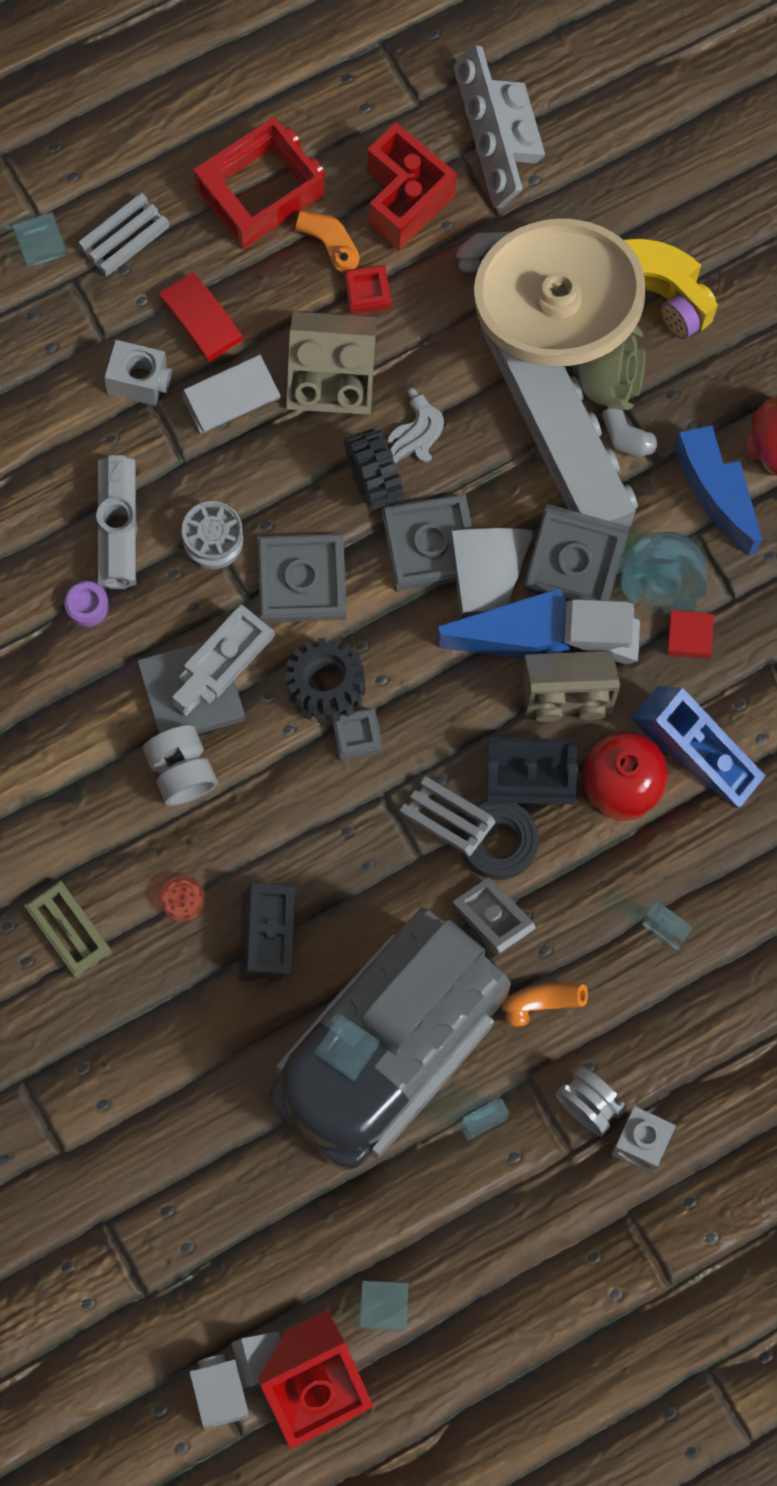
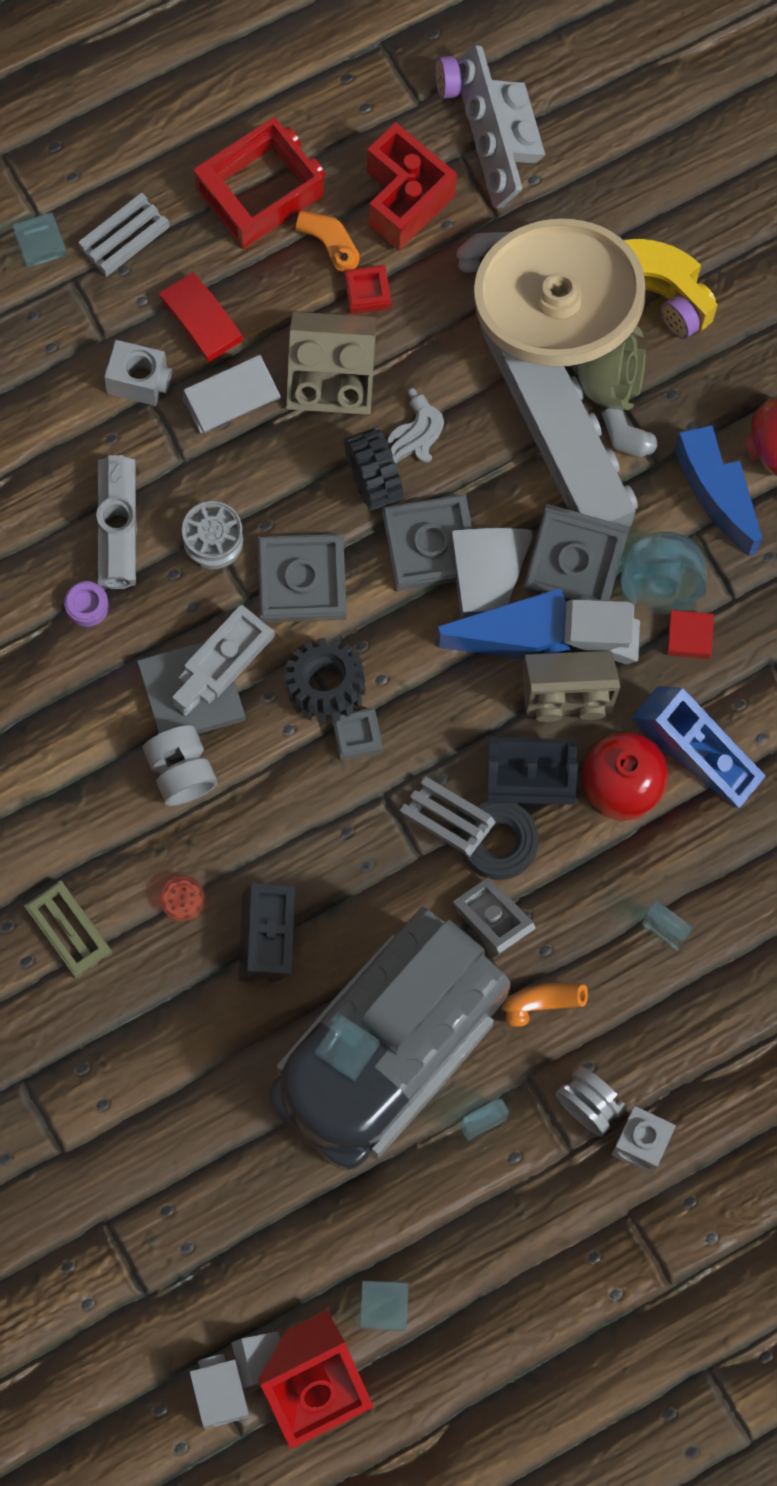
(447, 77): none -> medium lavender tile

